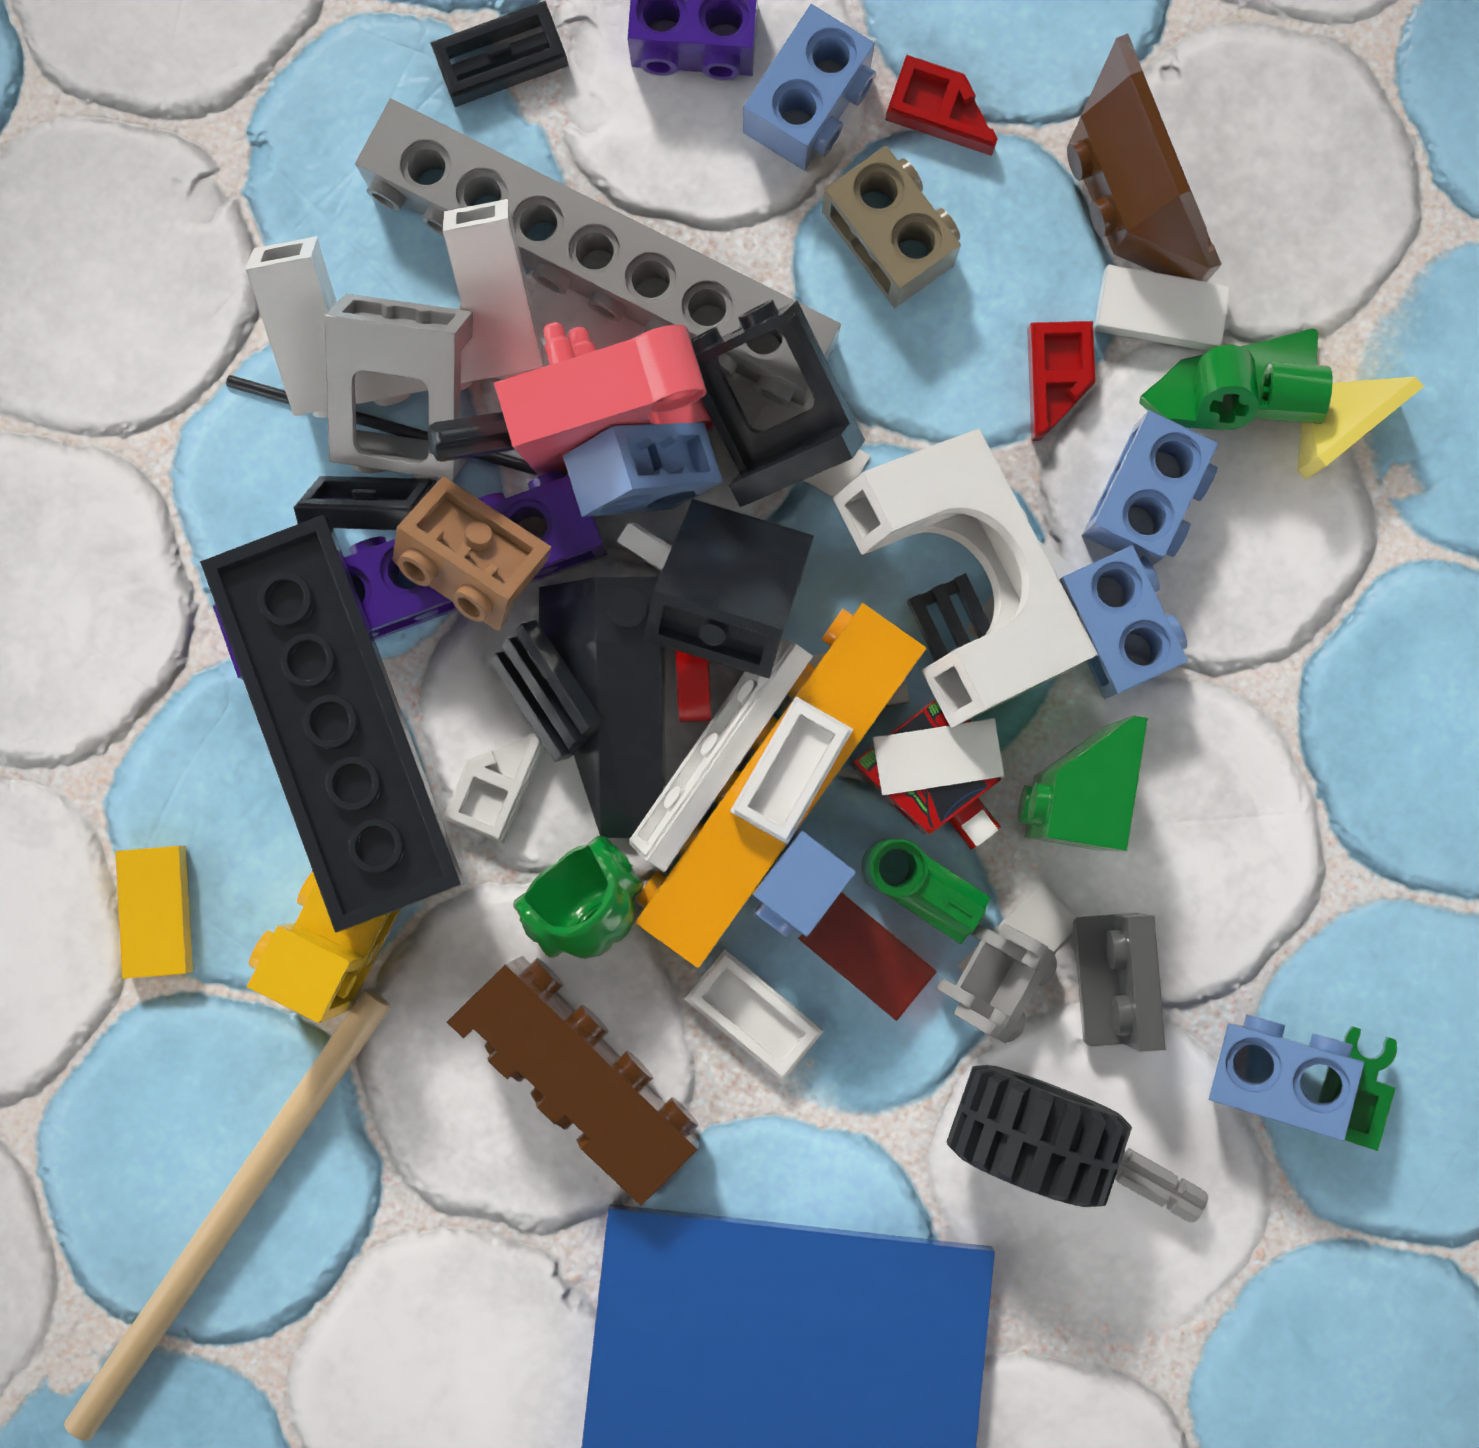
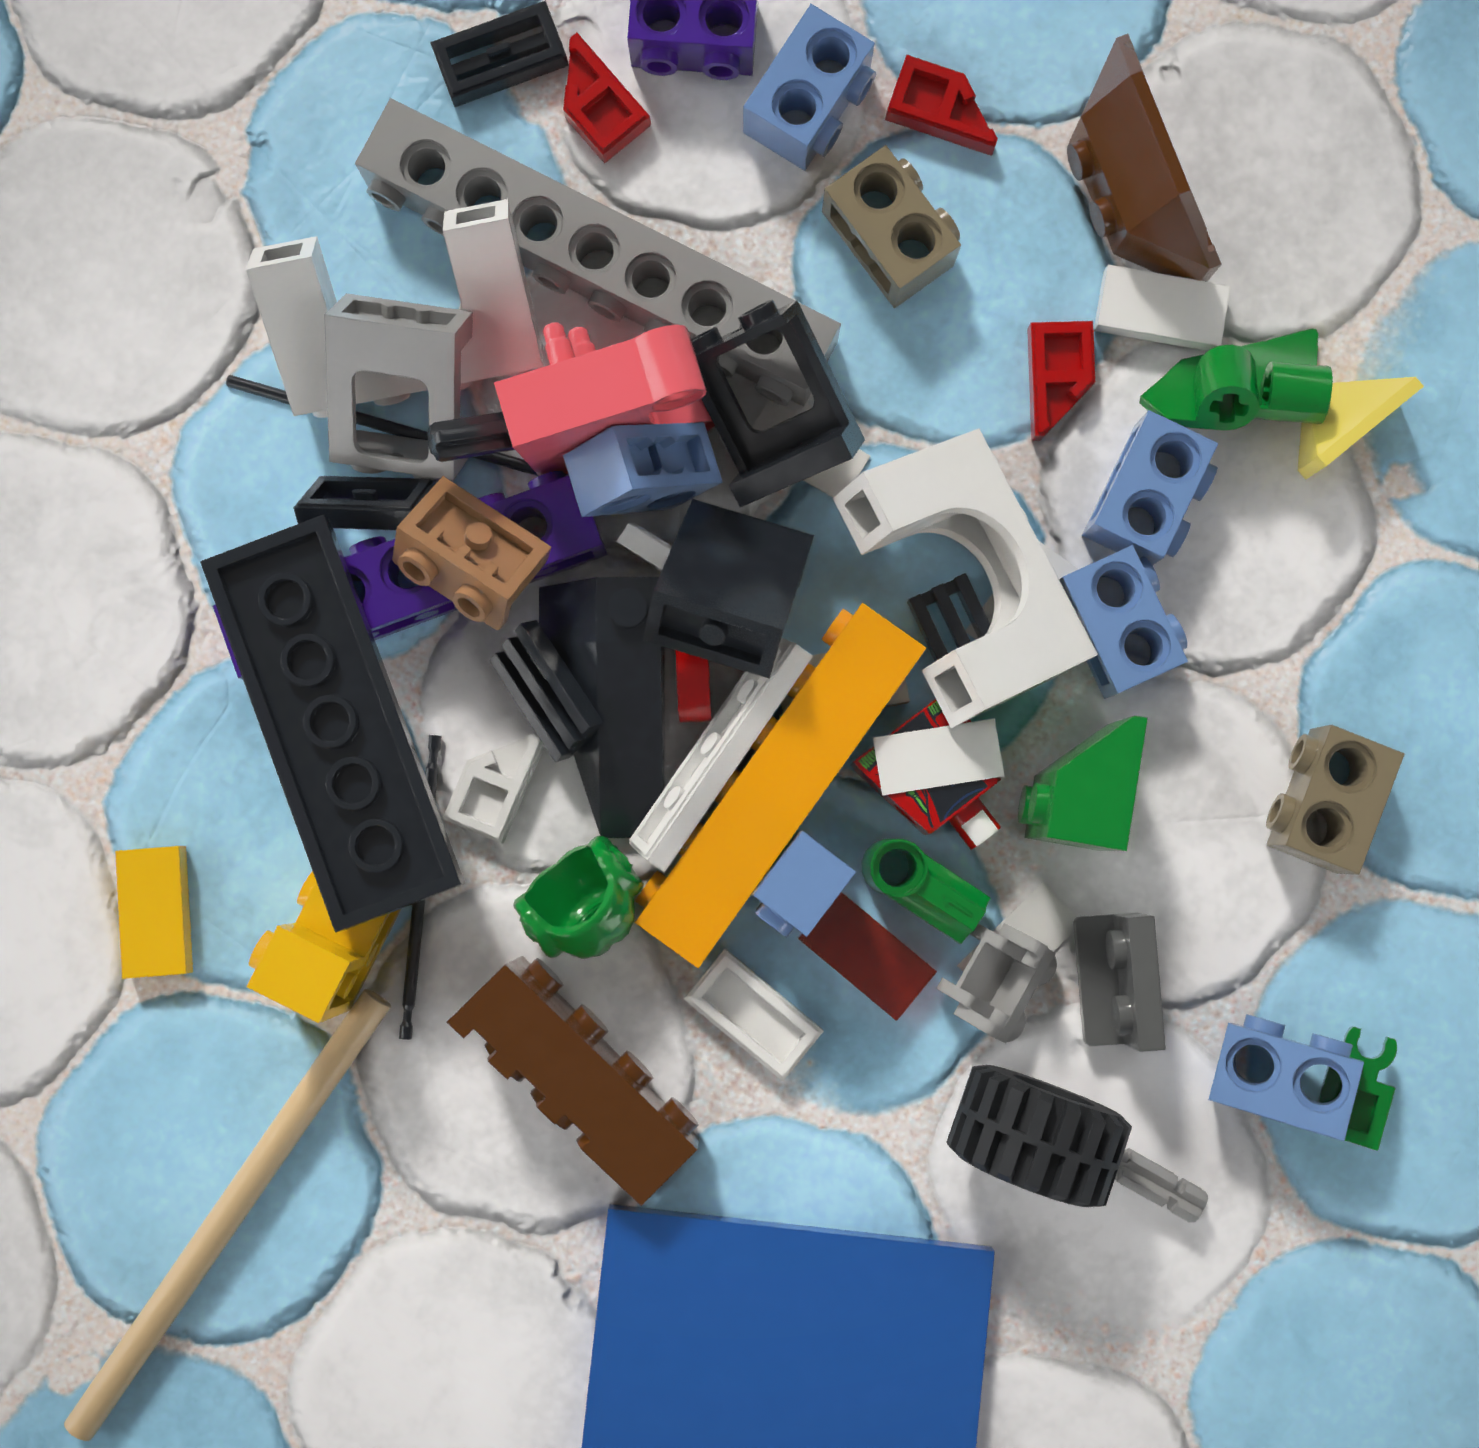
(417, 914): none -> black piece
(599, 103): none -> red tile
(791, 770): white tile -> none
(1348, 808): none -> dark tan brick

